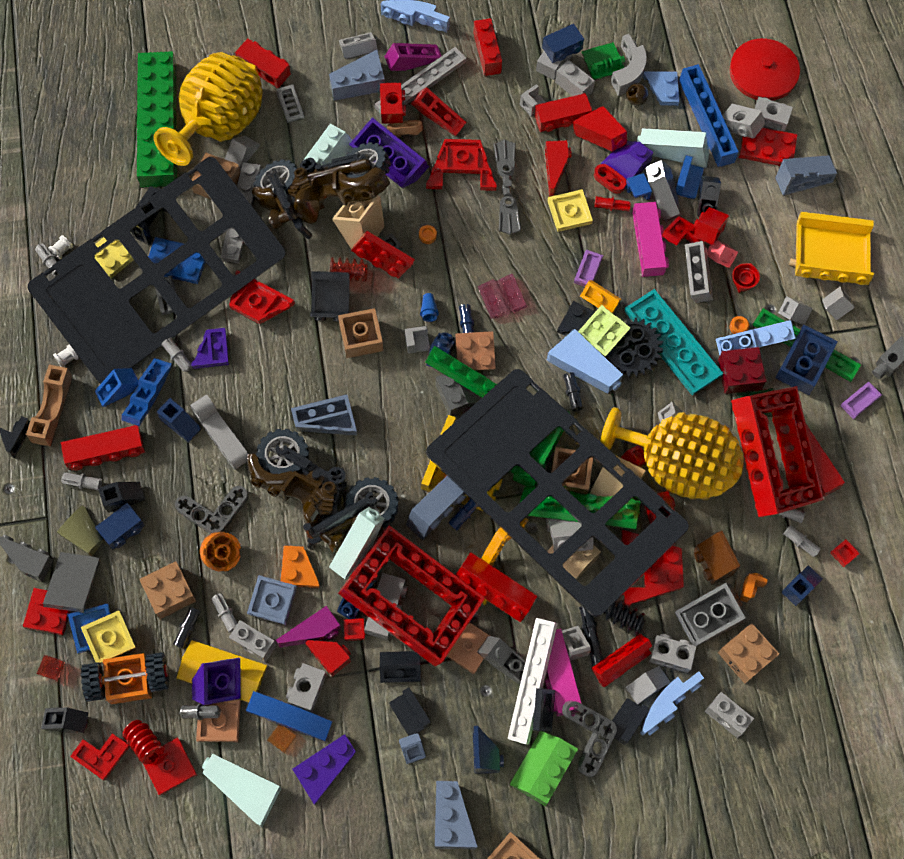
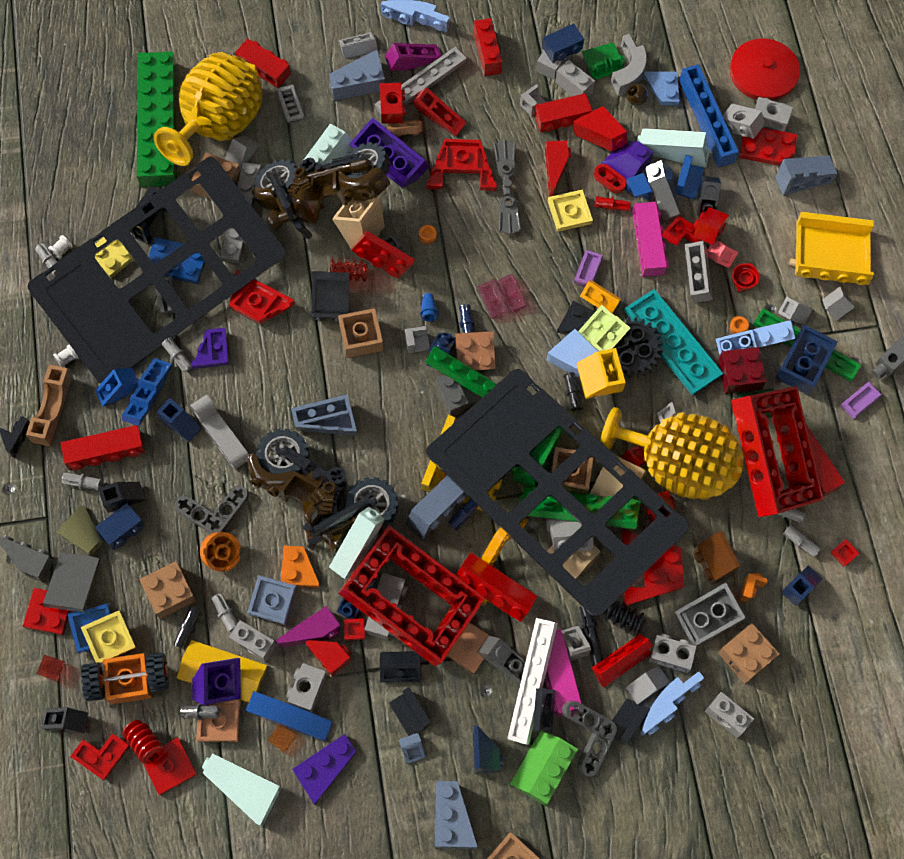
(601, 374): none -> yellow slope

